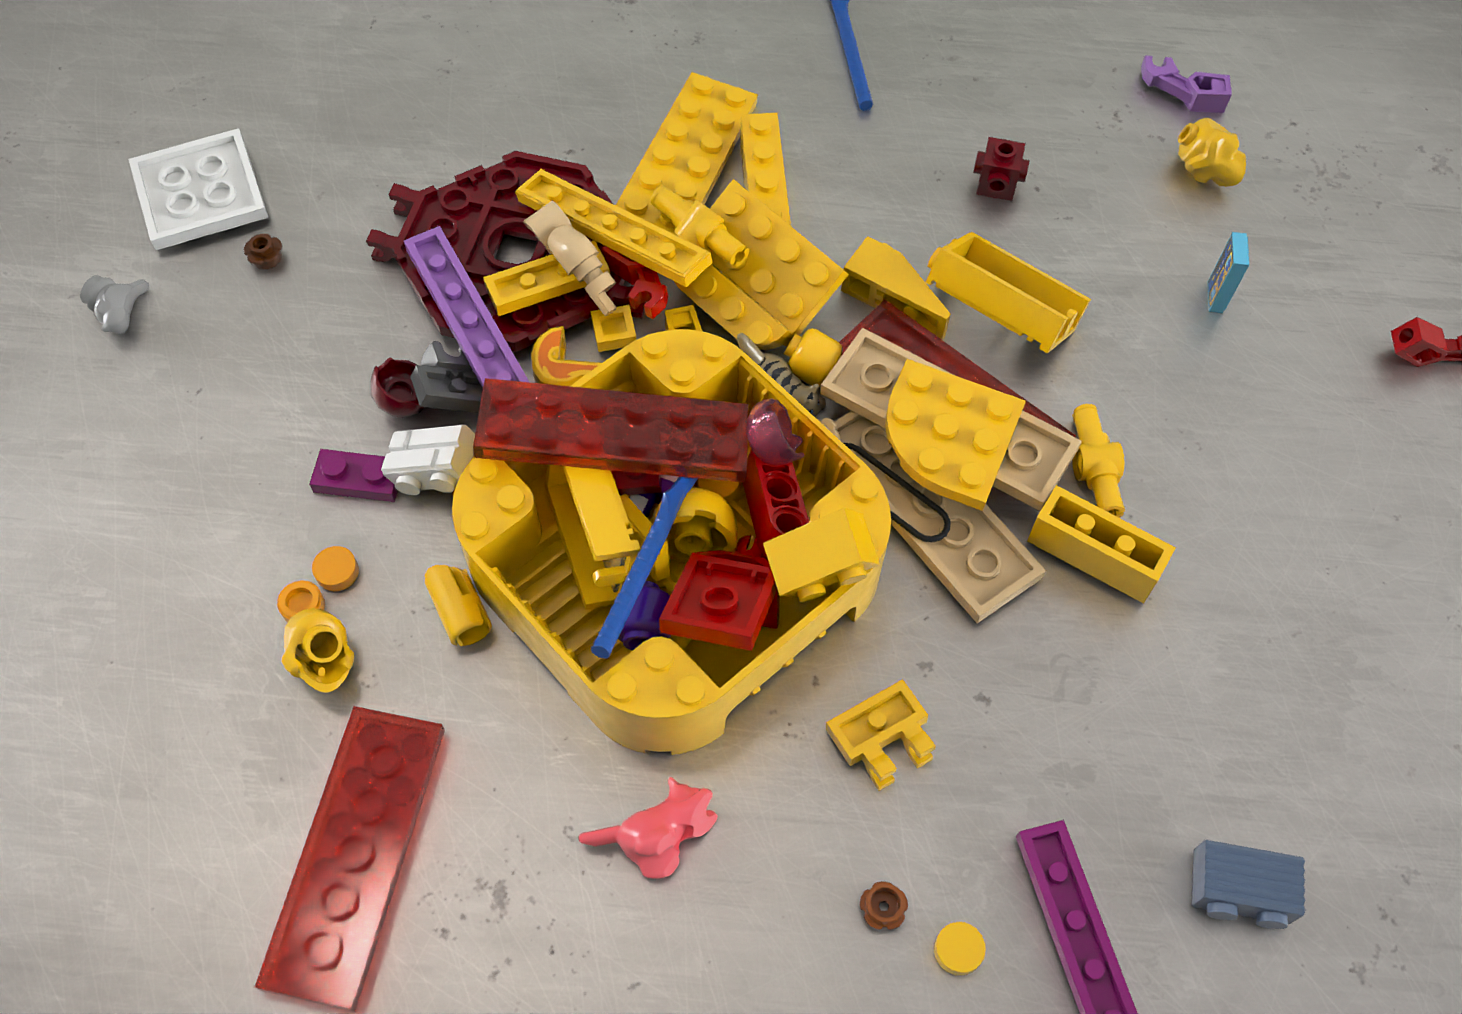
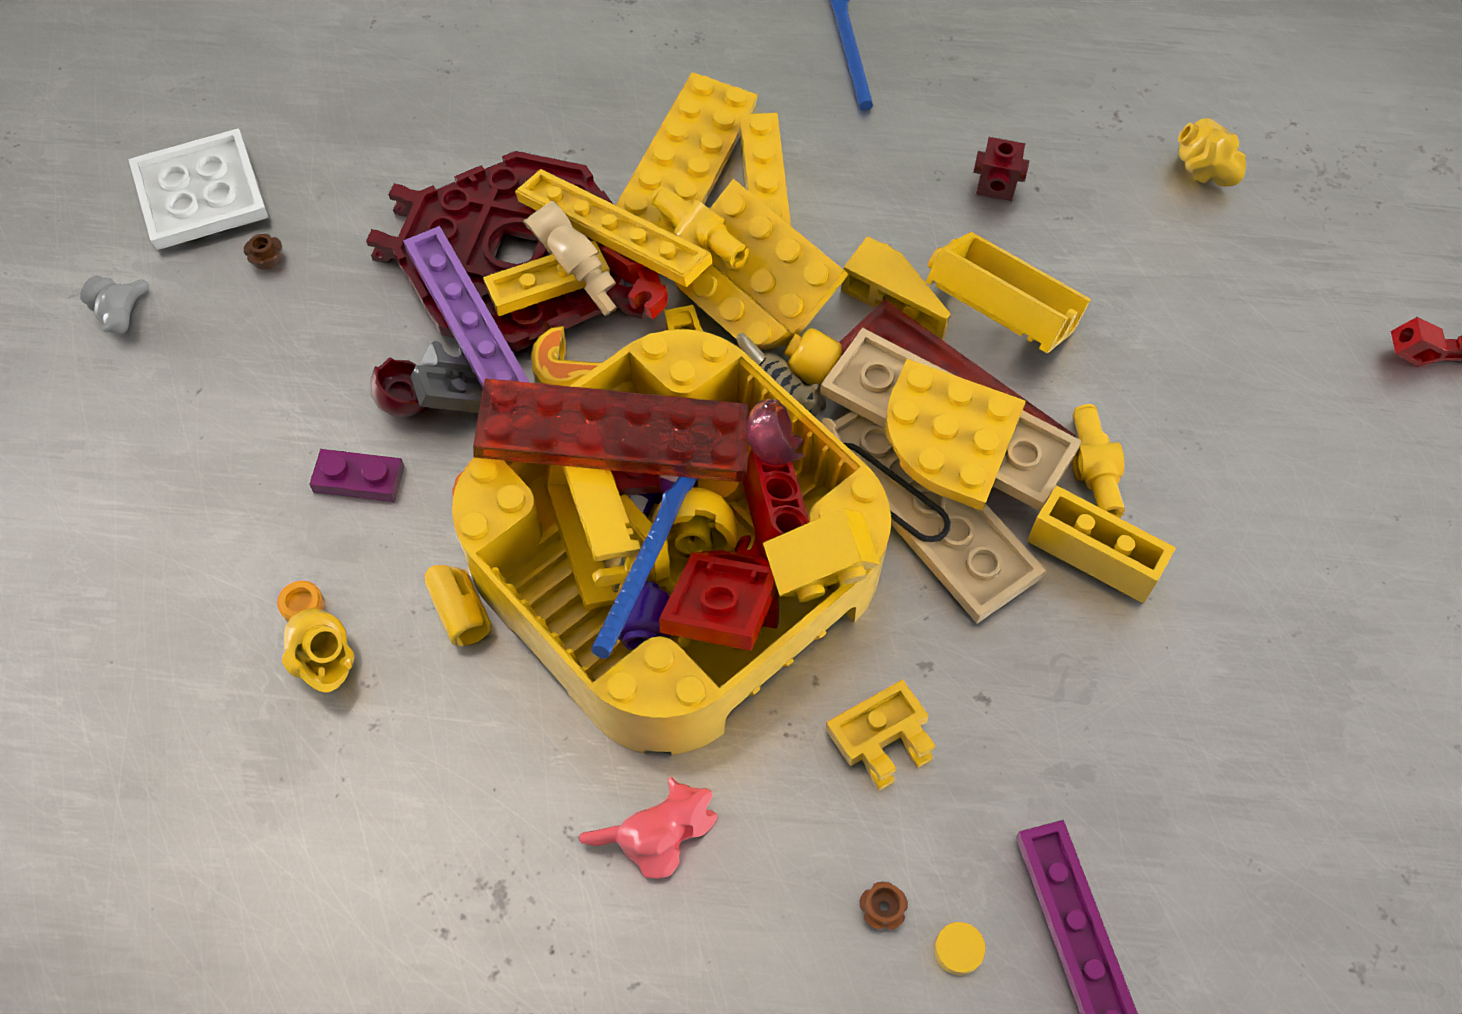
(335, 568): light orange tile -> none
(351, 860): clear red plate -> none
(428, 458): white brick -> none
(613, 330): yellow plate -> none
(1199, 92): medium lavender piece -> none
(1228, 272): medium azure tile -> none
(1248, 883): sand blue brick -> none

